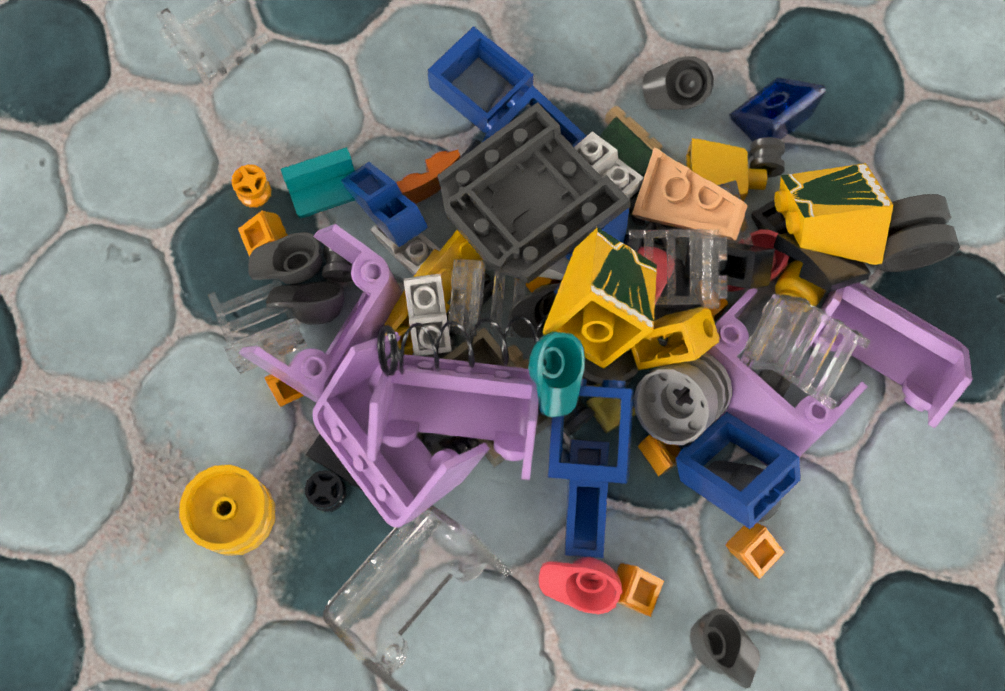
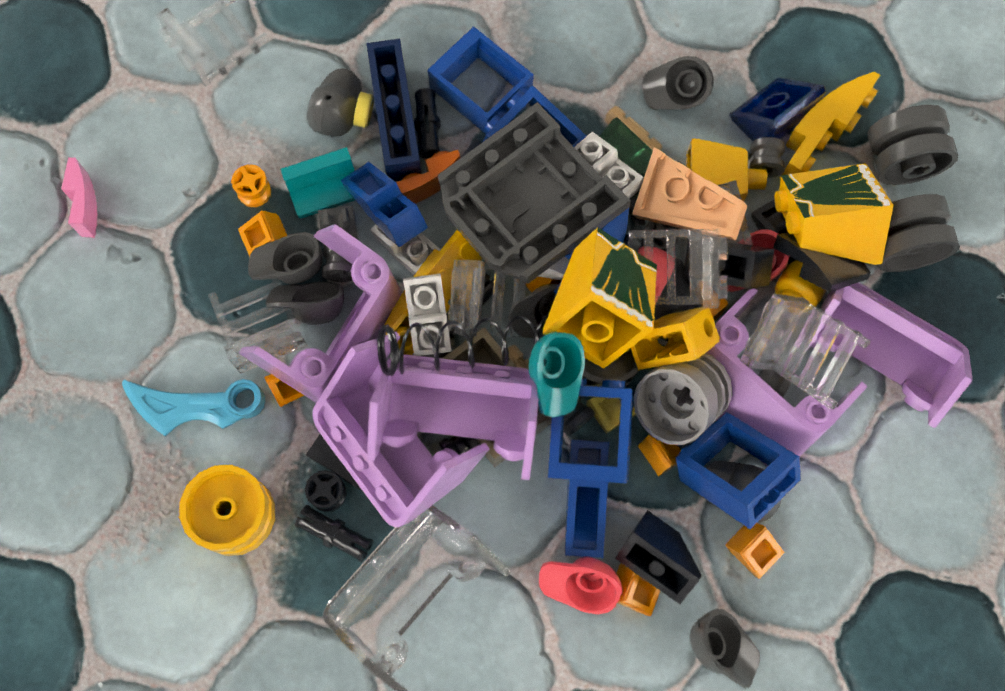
(80, 190): none -> bright pink slope
(168, 409): none -> medium azure piece
(334, 533): none -> black pin
(335, 115): none -> dark grey cap
(341, 216): none -> dark grey tile
(363, 109): none -> light yellow tile
(393, 109): none -> dark blue brick
(426, 105): none -> black pin
(660, 557): none -> black slope
(829, 120): none -> yellow slope
(912, 145): none -> dark grey wheel

